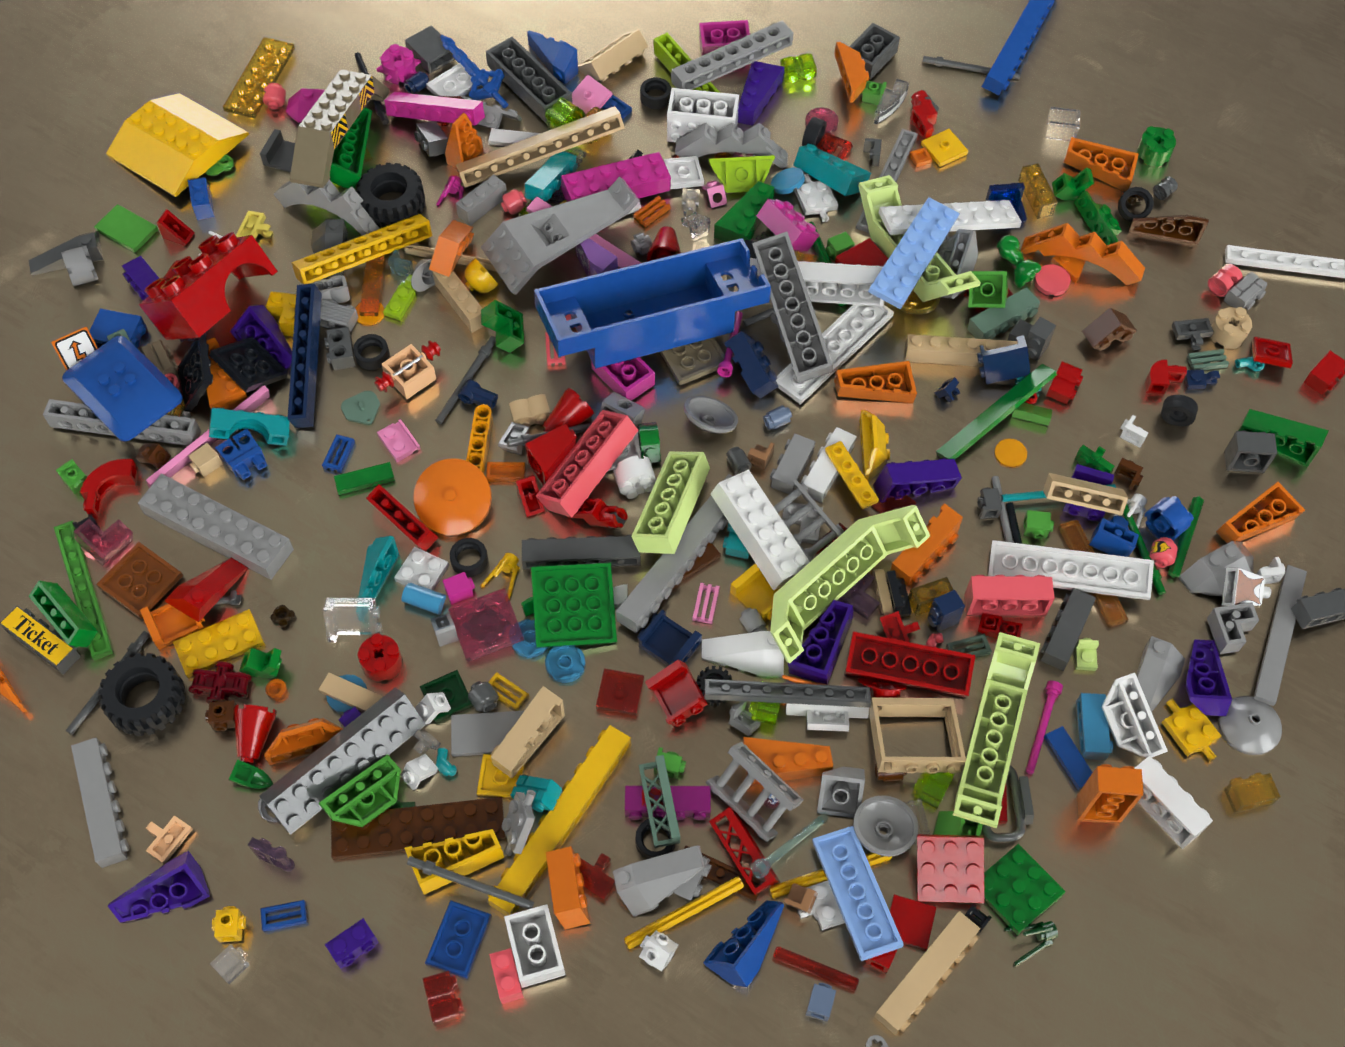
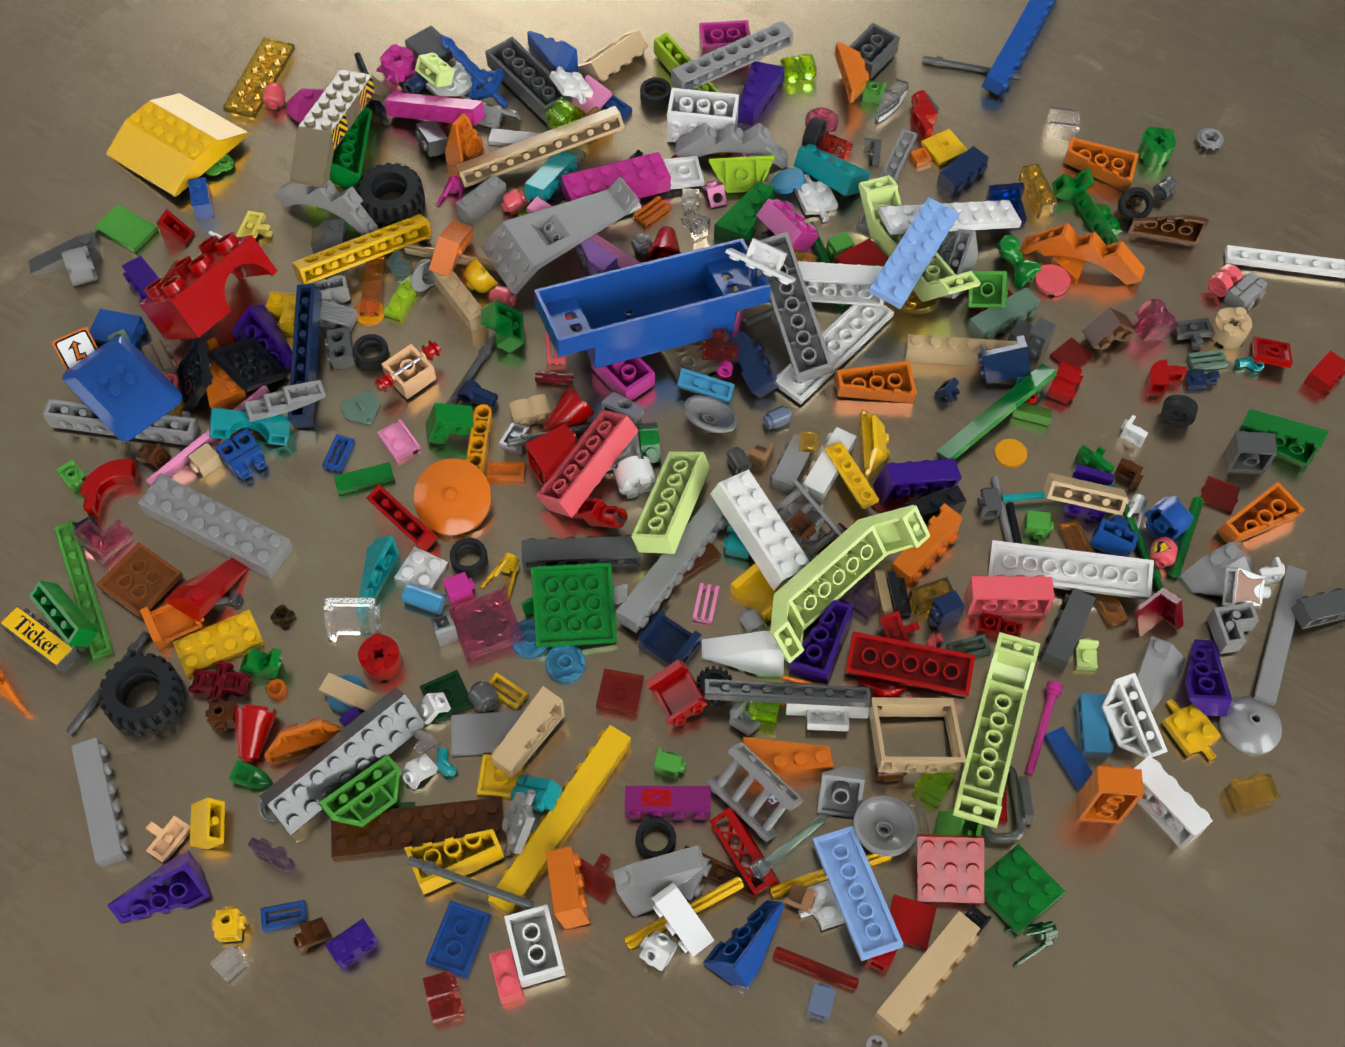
(207, 823): none -> yellow brick
(278, 152): dark grey panel -> none
(284, 401): none -> light grey slope
(310, 934): none -> reddish brown bracket
(434, 70): none -> yellowish green brick
(448, 420): none -> green brick
(502, 295): none -> coral head
(527, 491): red slope -> none
(554, 377): none -> dark red pin
(571, 84): none -> white plate
(666, 796): sand green fence -> none
(681, 920): none -> white brick
(705, 385): none -> dark azure plate
(719, 349): none -> clear red plate
(765, 258): none -> white bracket
(802, 525): none -> reddish brown bracket
(809, 442): none -> clear yellow plate
(931, 504): none -> black arch
(962, 170): none -> dark blue brick
(1072, 353): none -> clear red piece
(1154, 321): none -> clear pink brick
(1159, 607): none -> dark red bracket
(1210, 133): none -> light grey gear
(1220, 494): none -> clear red piece

